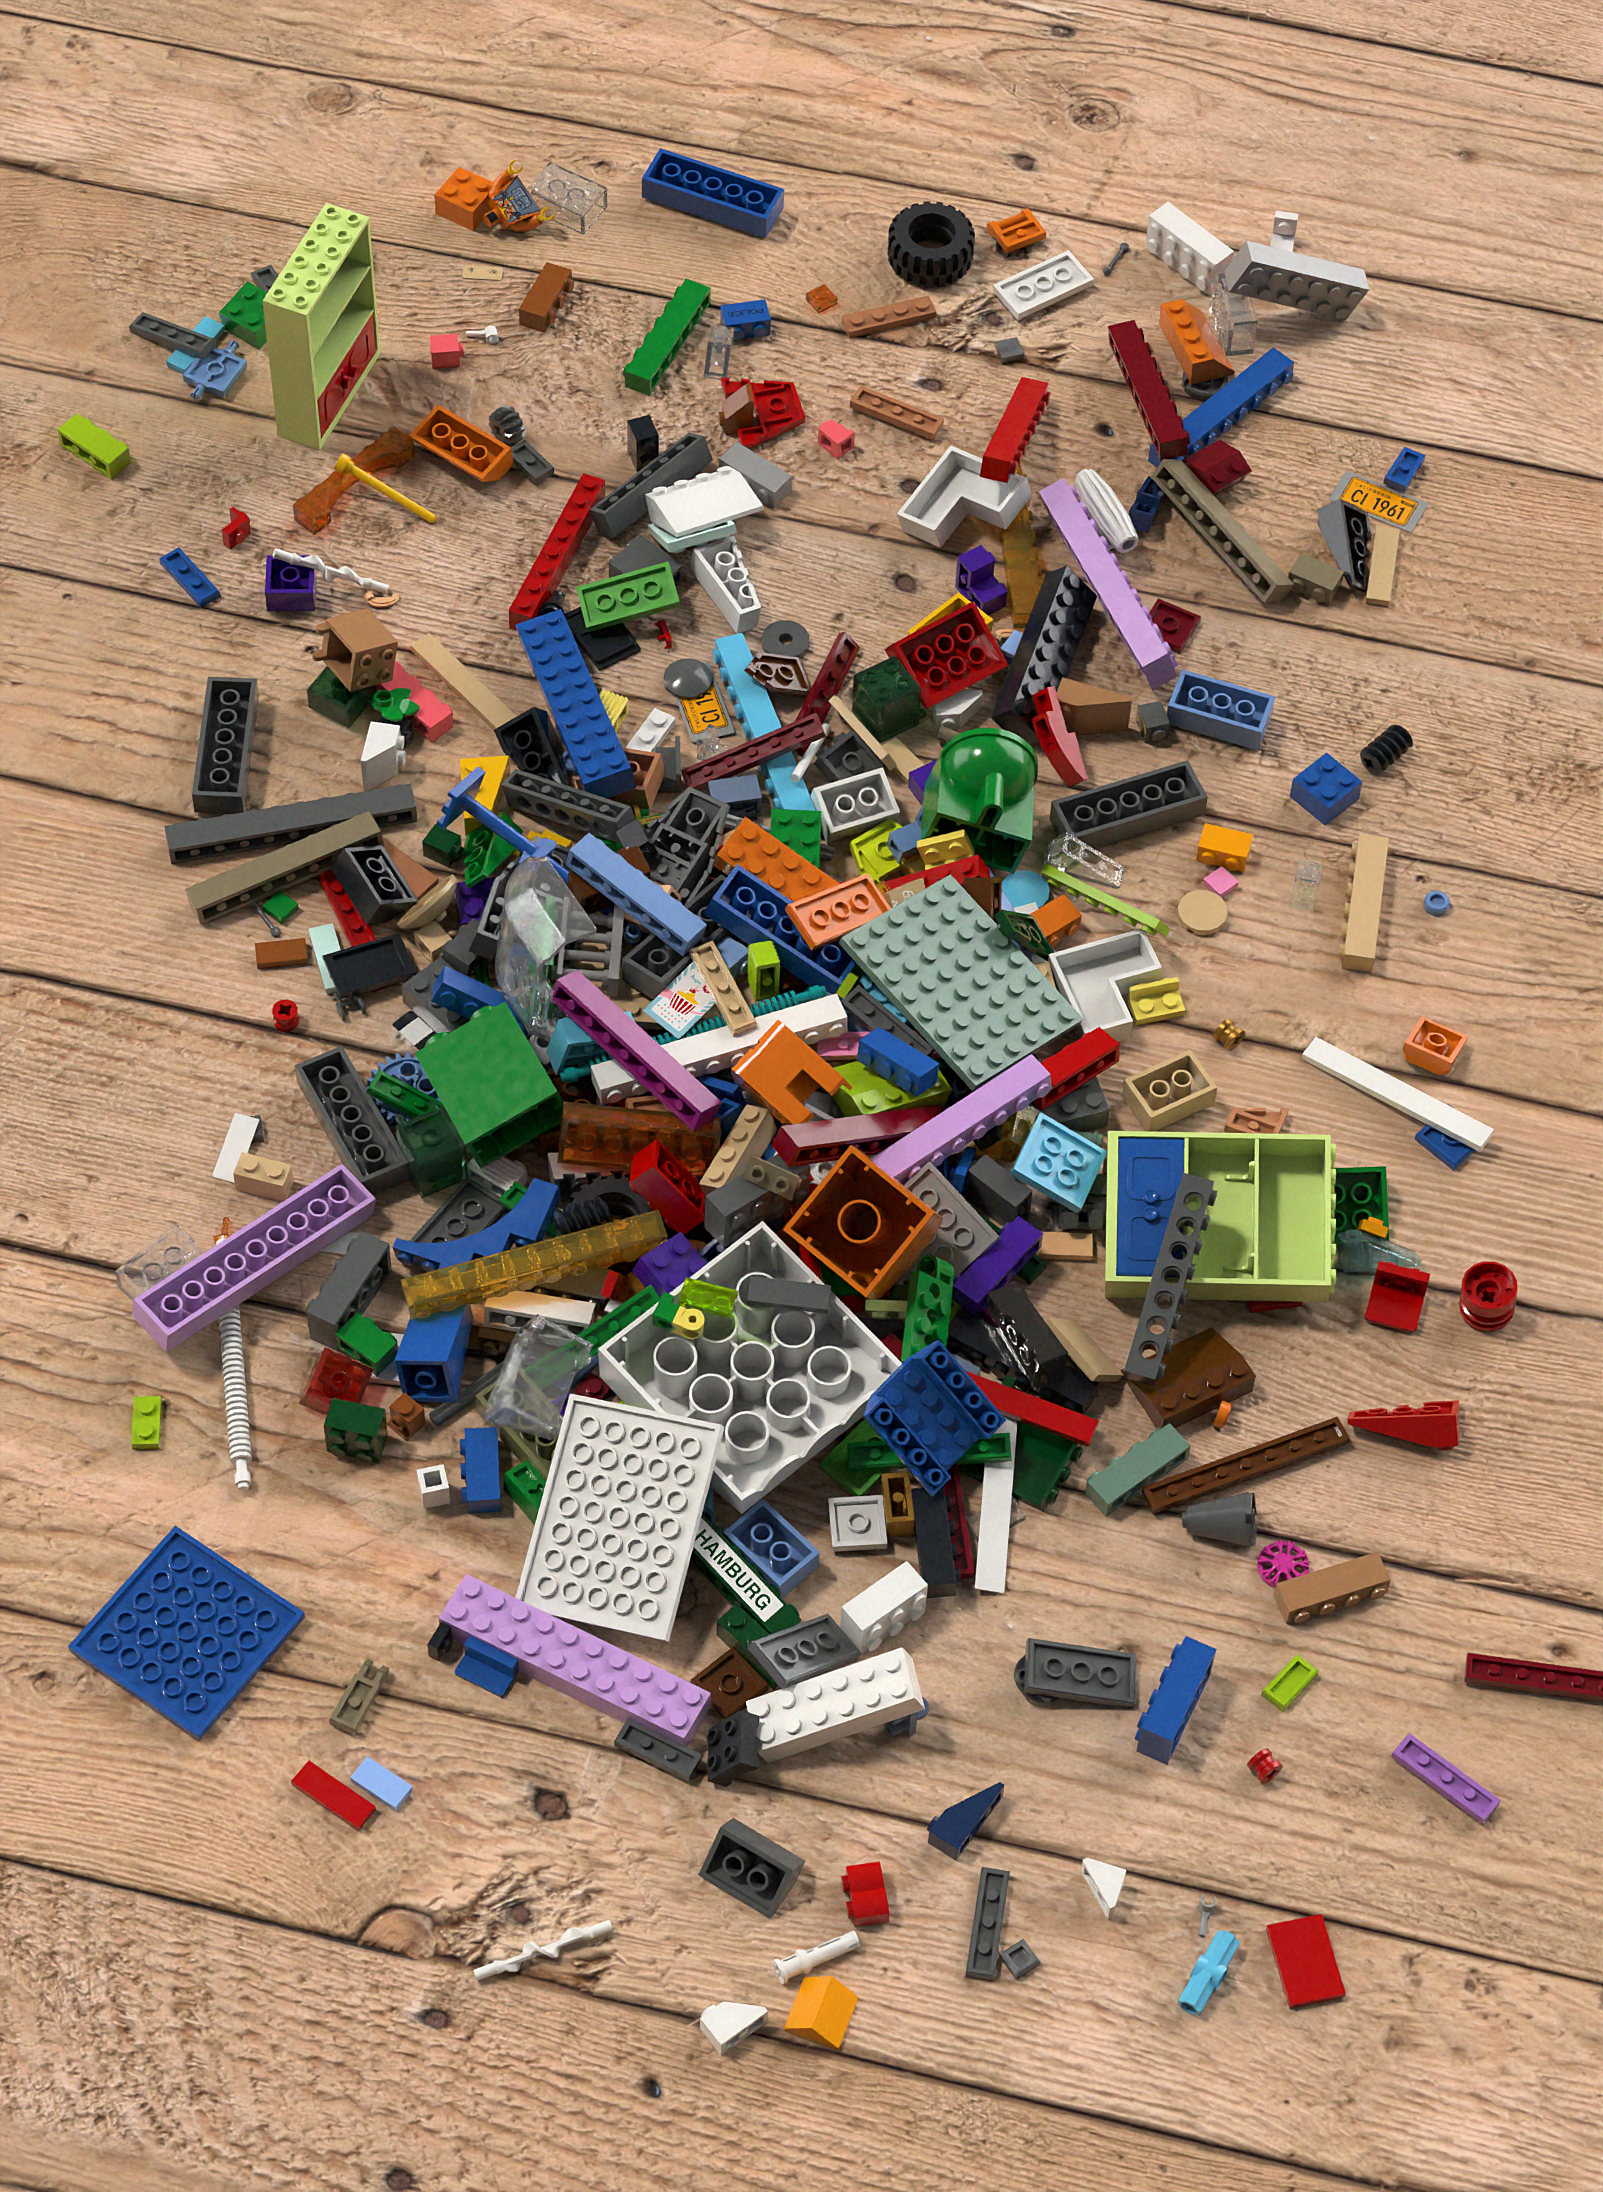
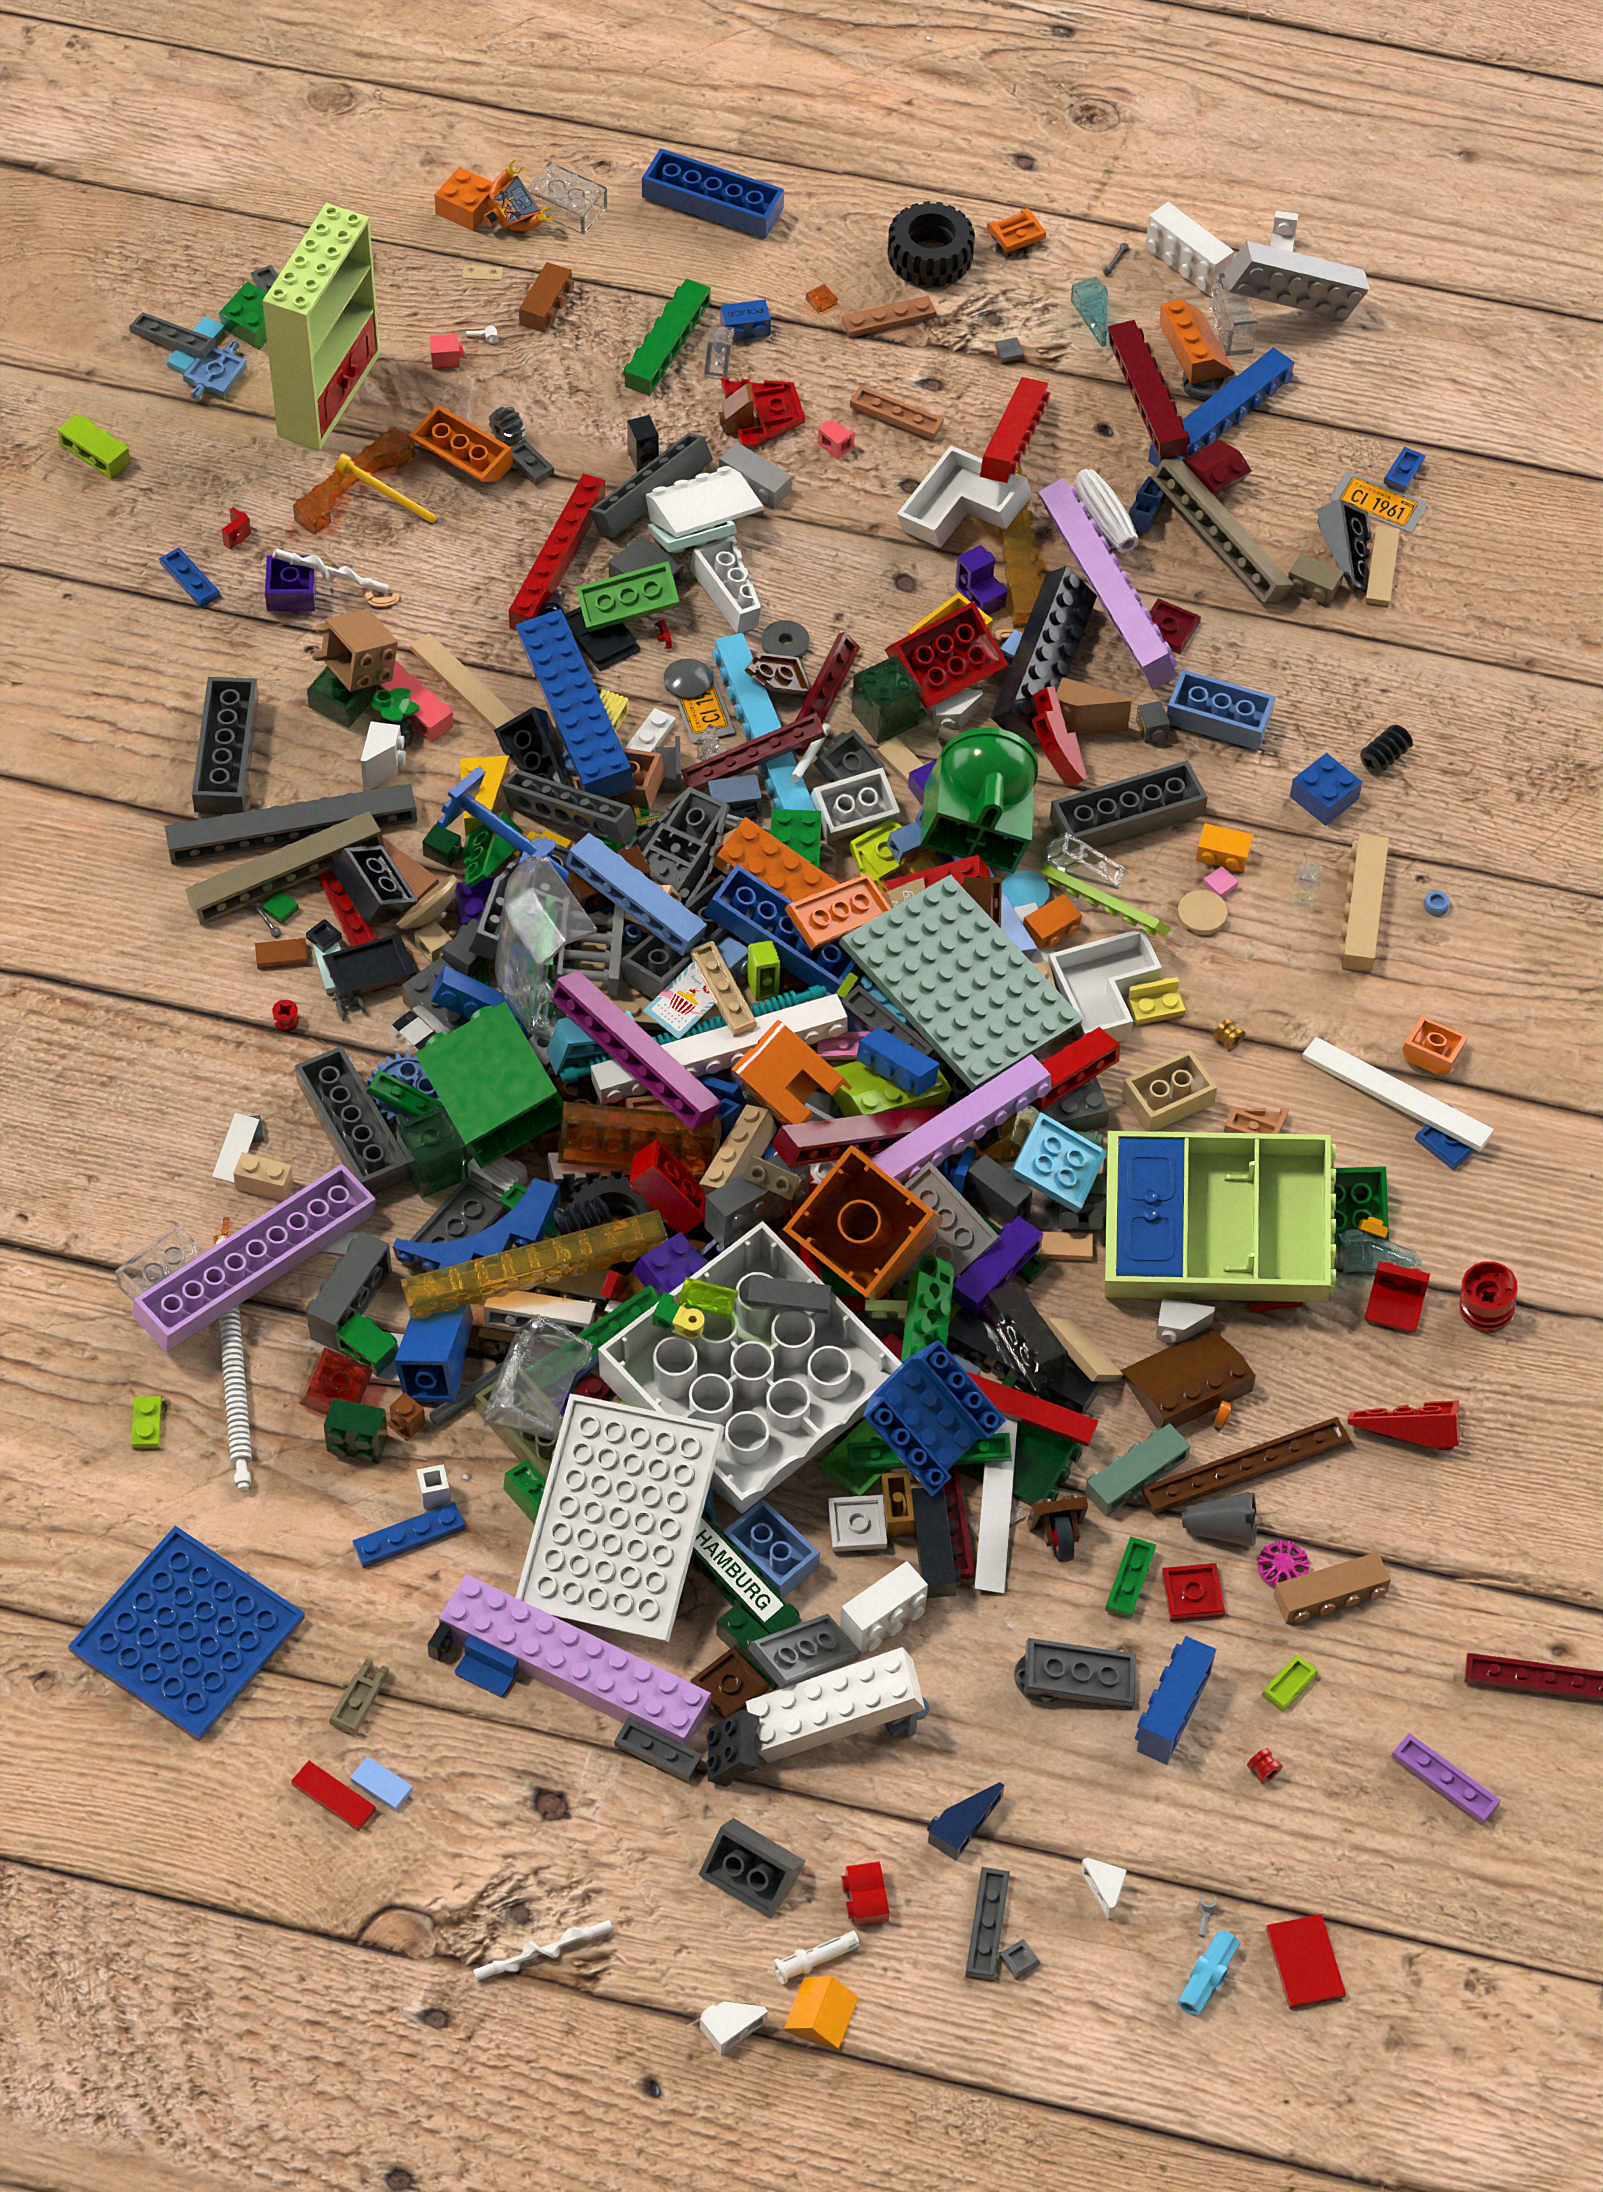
(323, 935): none -> black tile
(408, 1534): none -> blue plate
(481, 1470): blue brick -> none
(636, 834): black brick -> none
(867, 737): tan tile -> none
(945, 848): light yellow bracket -> none
(1024, 931): dark green wing -> none
(1043, 285): white plate -> none
(1059, 1523): none -> reddish brown plate
(1091, 303): none -> clear light blue slope
(1130, 1577): none -> green plate
(1182, 1320): none -> white slope
(1190, 1190): dark grey brick -> none
(1193, 1592): none -> red tile

